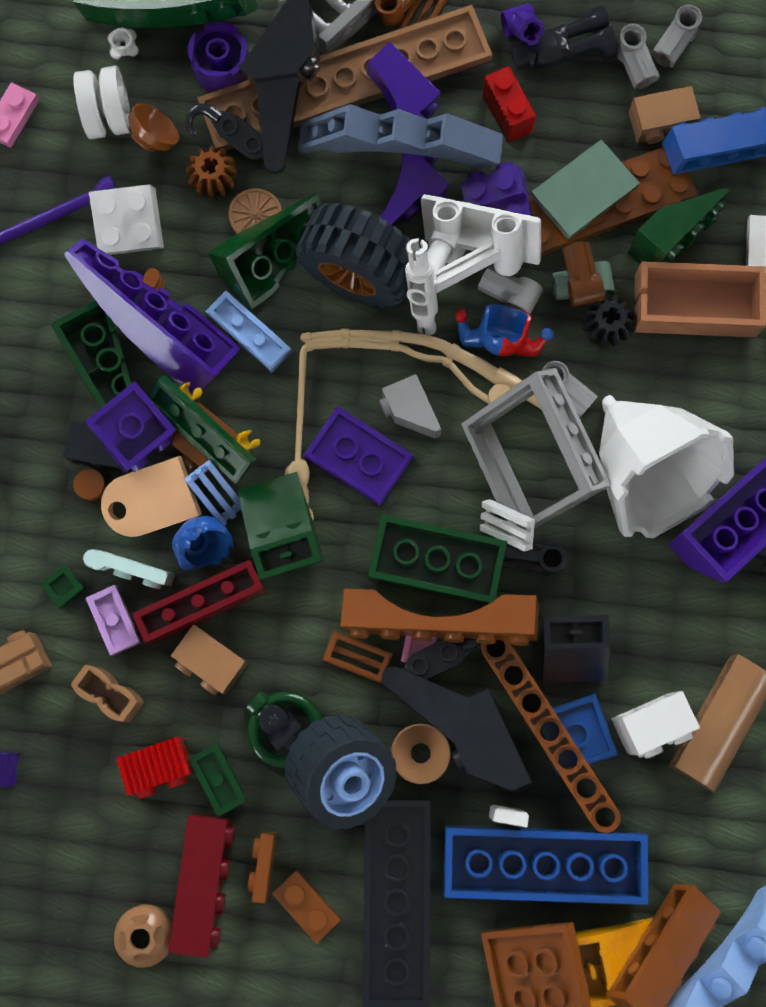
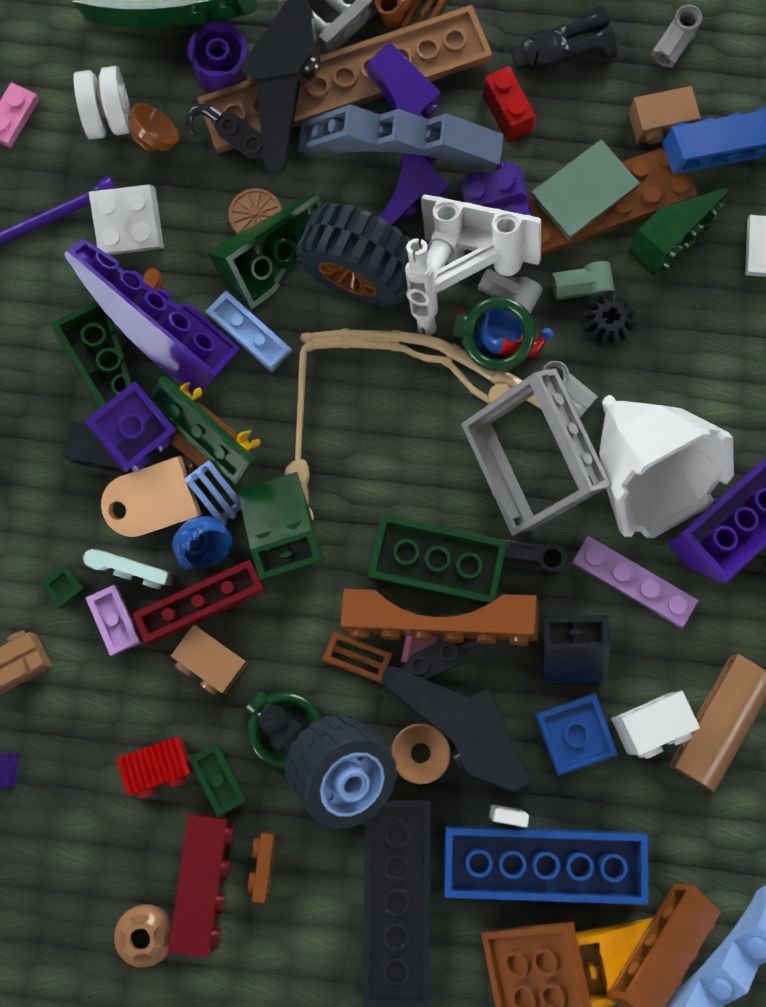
(89, 484): dark orange tile -> none
(102, 688): medium nougat brick -> none
(121, 36): white plate -> none
(211, 161): dark orange gear -> none
(306, 906): dark orange plate -> none
(358, 456): dark purple tile -> none
(410, 407): light grey slope -> none
(466, 325): none -> dark green piece
(507, 530): white tile -> none
(522, 23): dark purple piece -> none
(553, 748): dark orange beam -> none
(584, 283): reddish brown piece -> none
(634, 582): none -> lavender plate
(636, 58): light grey piece -> none
(700, 299): nougat piece -> none

